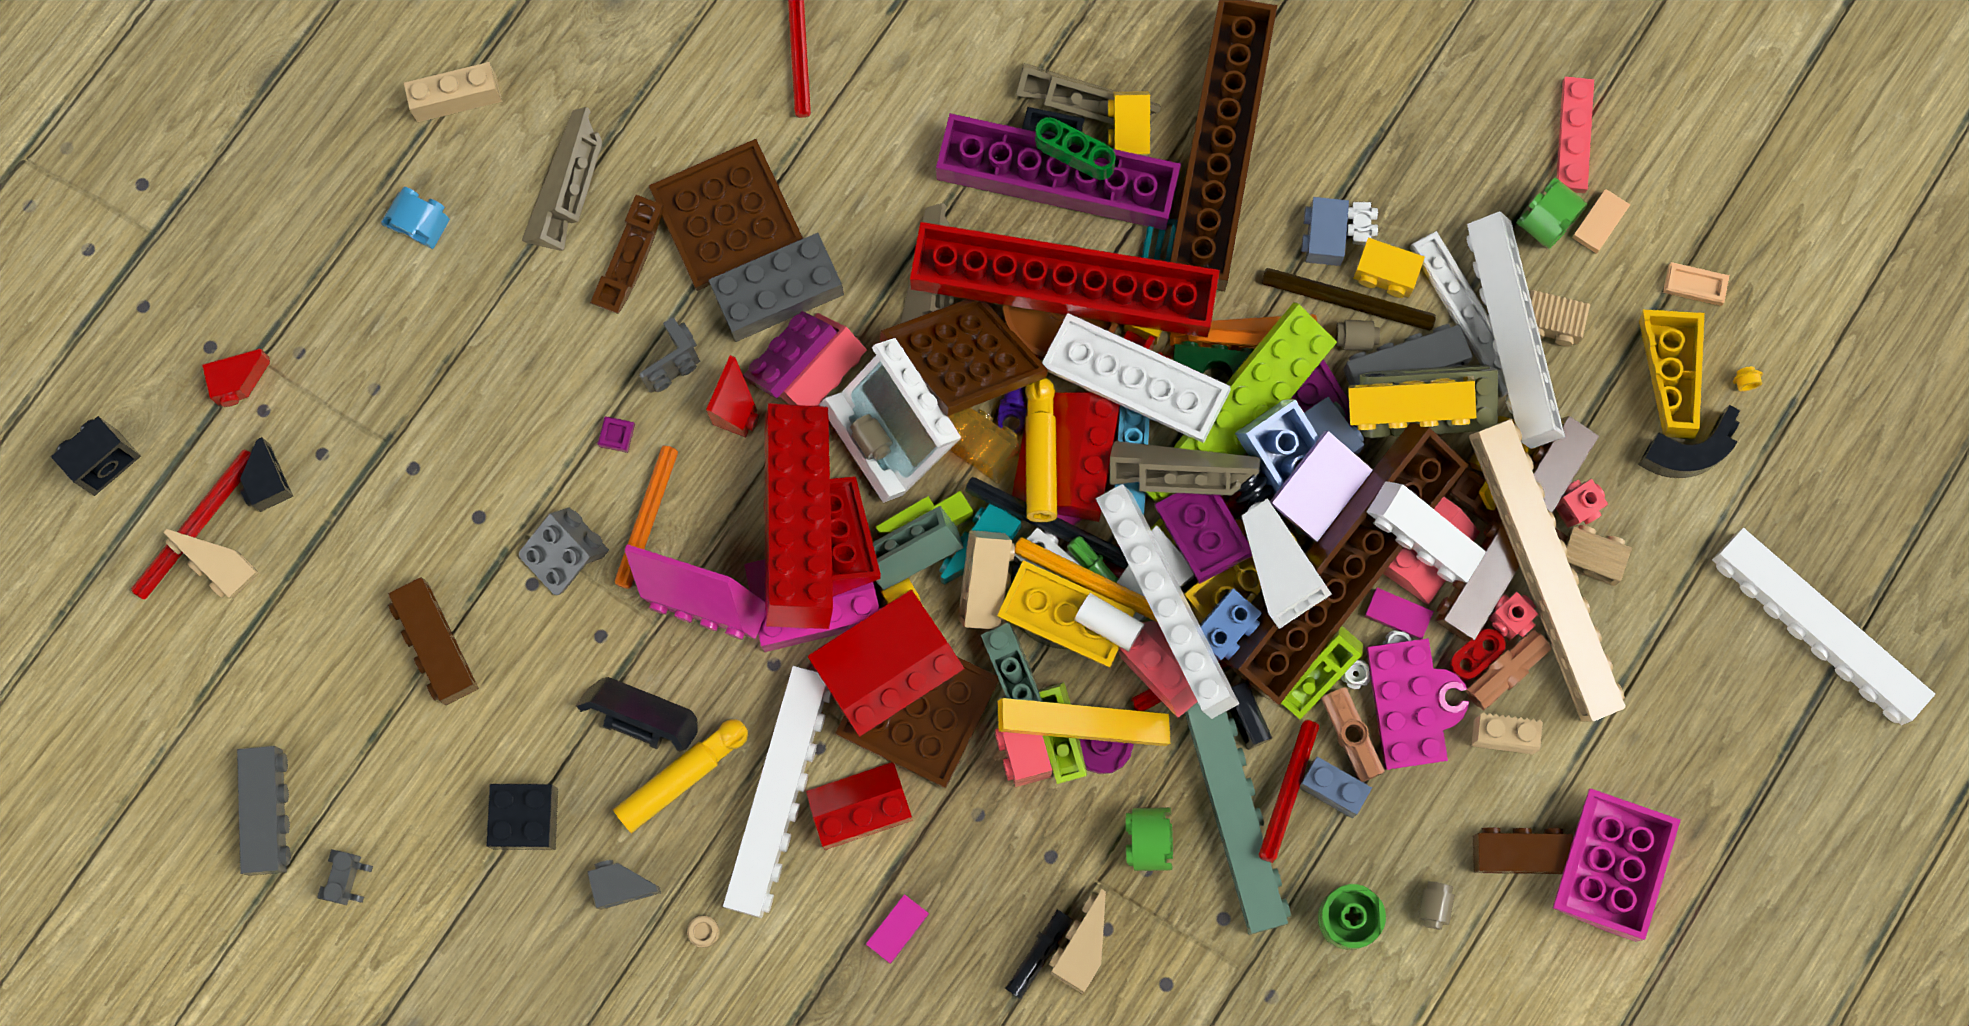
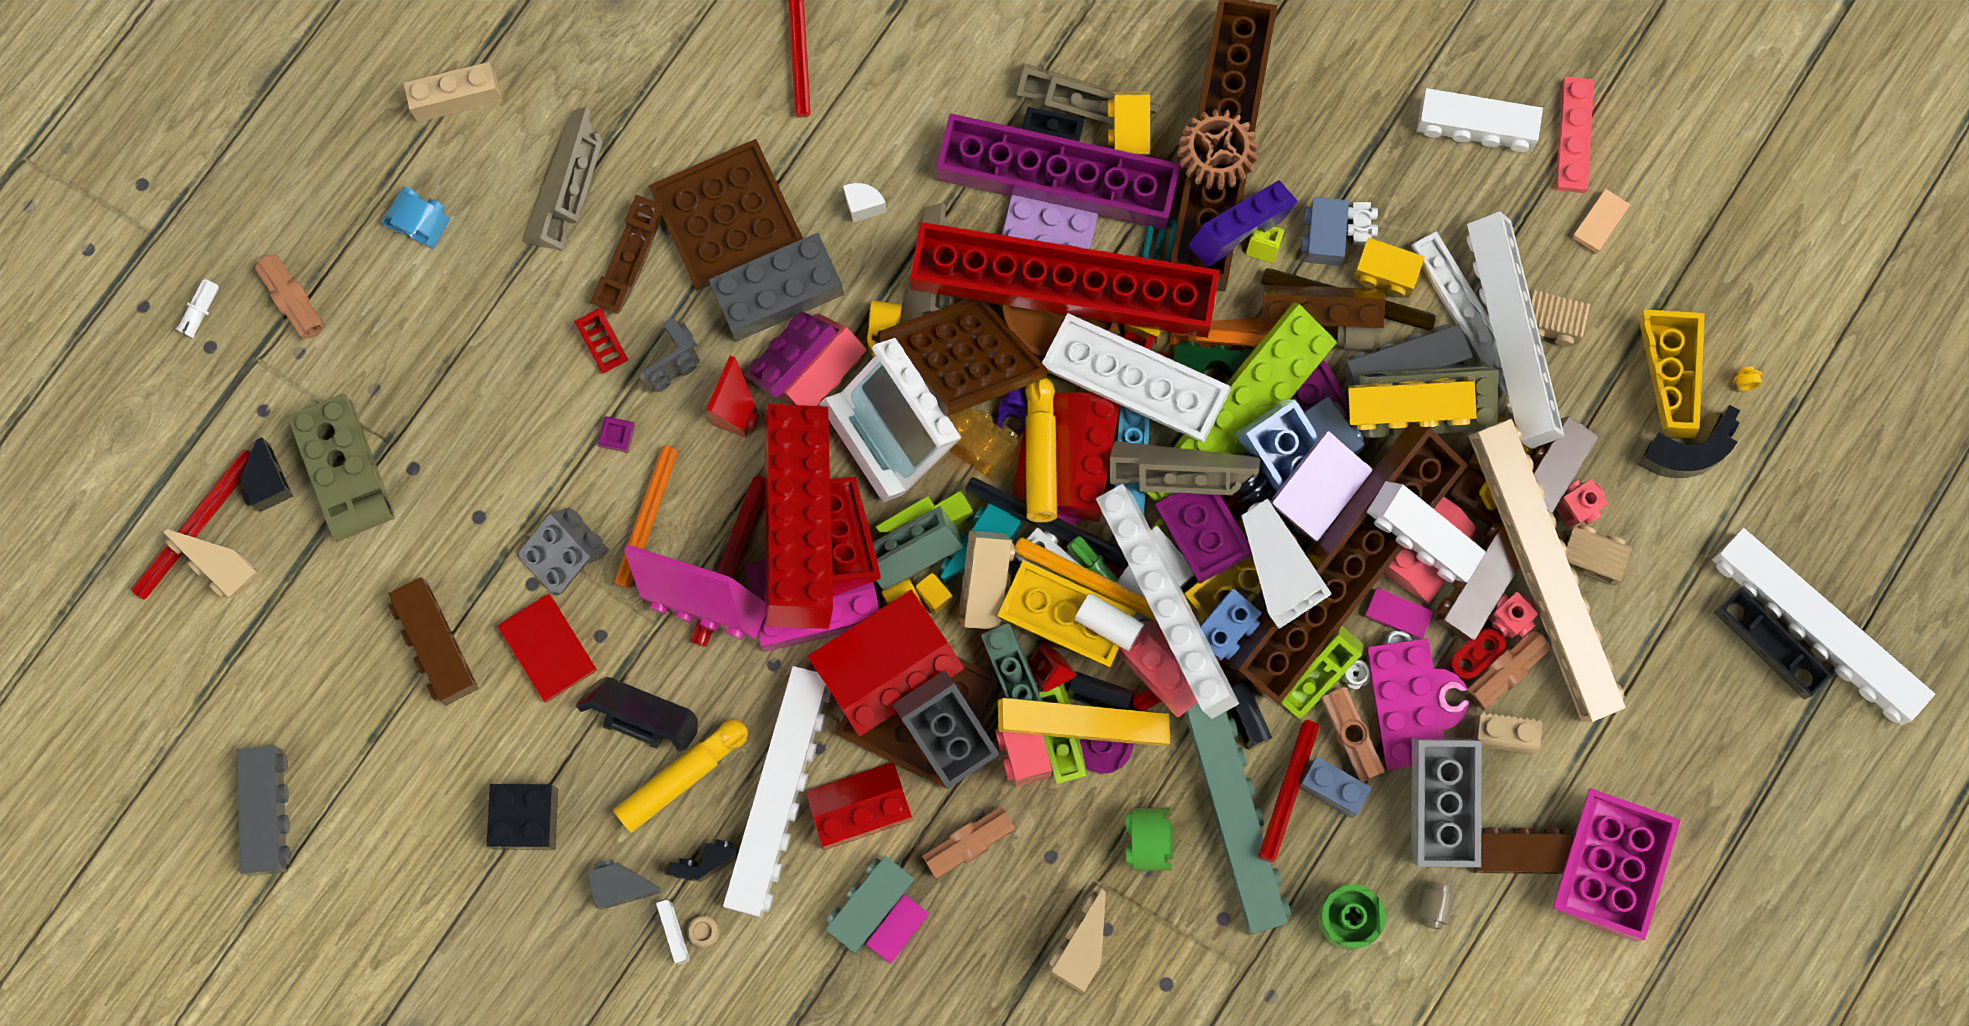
(95, 455): black brick -> none
(198, 308): none -> white axle
(235, 376): red slope -> none
(289, 296): none -> nougat piece
(342, 878): dark grey piece -> none
(350, 494): none -> olive hinge
(547, 648): none -> red tile
(590, 318): none -> red slope
(673, 932): none -> white tile
(714, 858): none -> black slope
(736, 544): none -> red axle
(863, 201): none -> white brick
(869, 903): none -> sand green brick
(871, 437): dark tan brick -> none
(881, 316): none -> yellow piece
(933, 593): none -> yellow slope
(946, 729): none -> dark grey brick
(968, 842): none -> nougat piece
(1035, 959): black pin -> none
(1049, 222): none -> lavender plate
(1050, 668): none -> red slope
(1070, 136): green beam -> none
(1099, 692): none -> black brick
(1199, 135): none -> nougat gear
(1228, 229): none -> dark purple arch
(1265, 245): none -> neon yellow slope
(1327, 304): none -> reddish brown brick
(1446, 802): none -> light grey brick
(1479, 120): none -> white brick
(1552, 213): bright green brick -> none
(1696, 284): light nougat tile -> none
(1773, 643): none -> black piece

